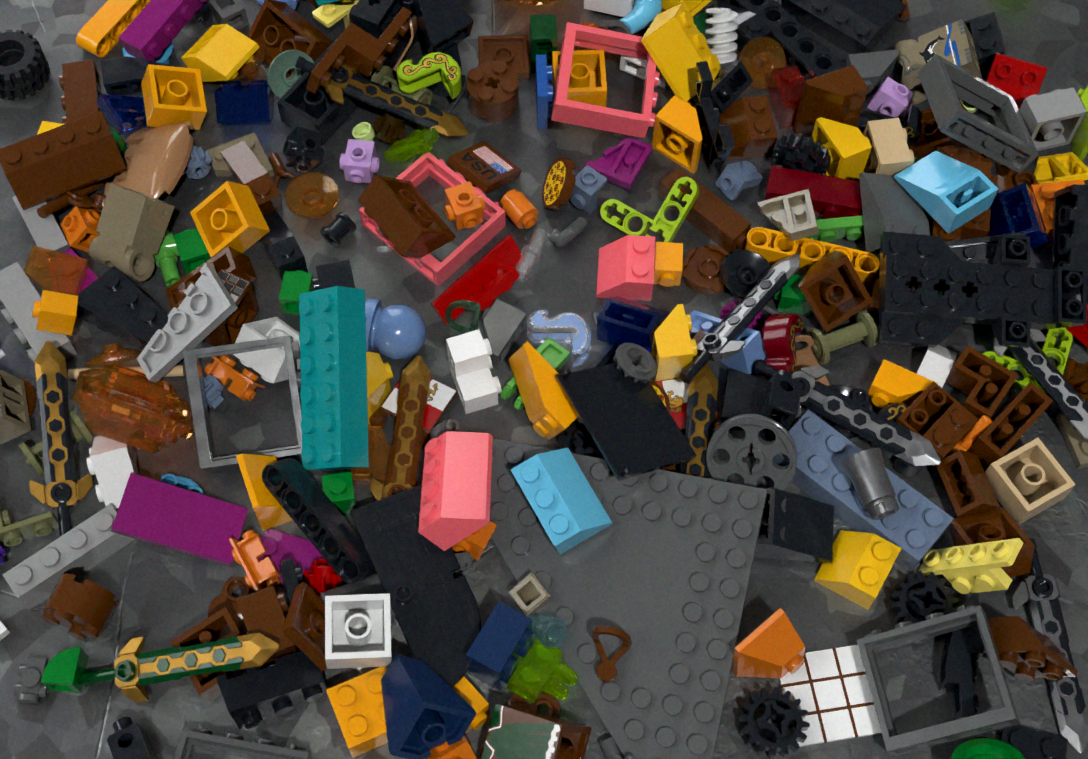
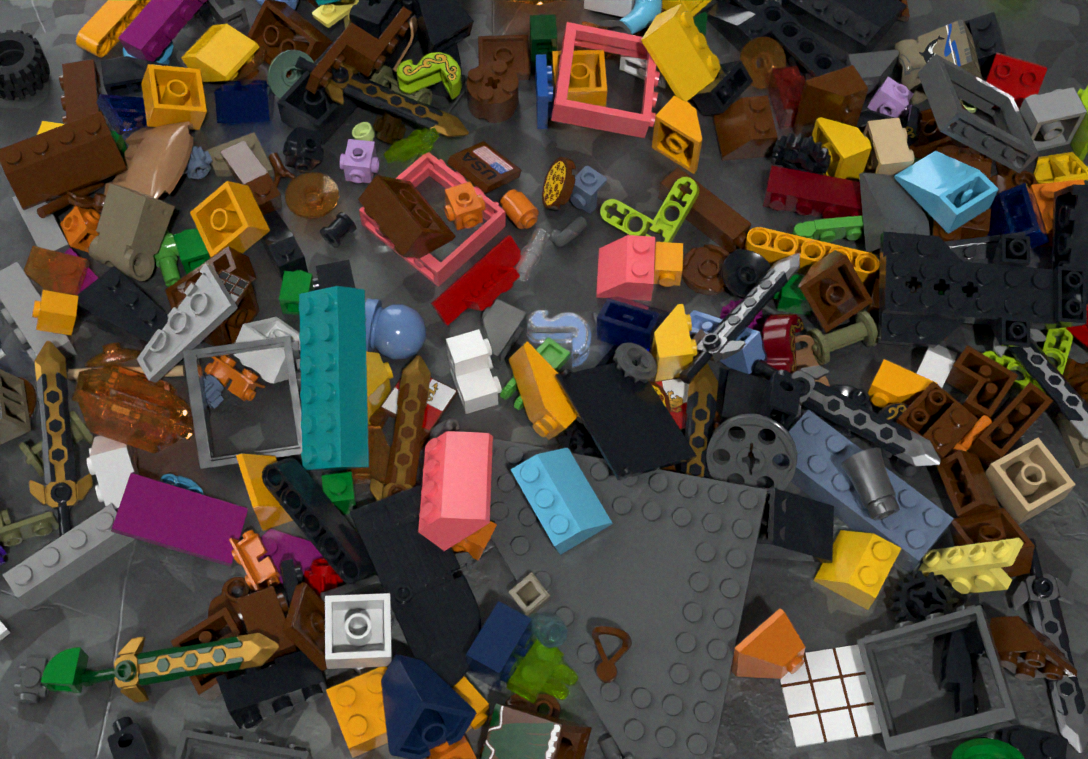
(80, 607): reddish brown brick -> none
(473, 306): clear green piece -> none
(623, 162): magenta wing -> none
(716, 139): black wing -> none
(723, 33): white piece -> none
(738, 177): sand blue bracket -> none
(786, 718): black gear -> none
(791, 214): dark tan wing -> none

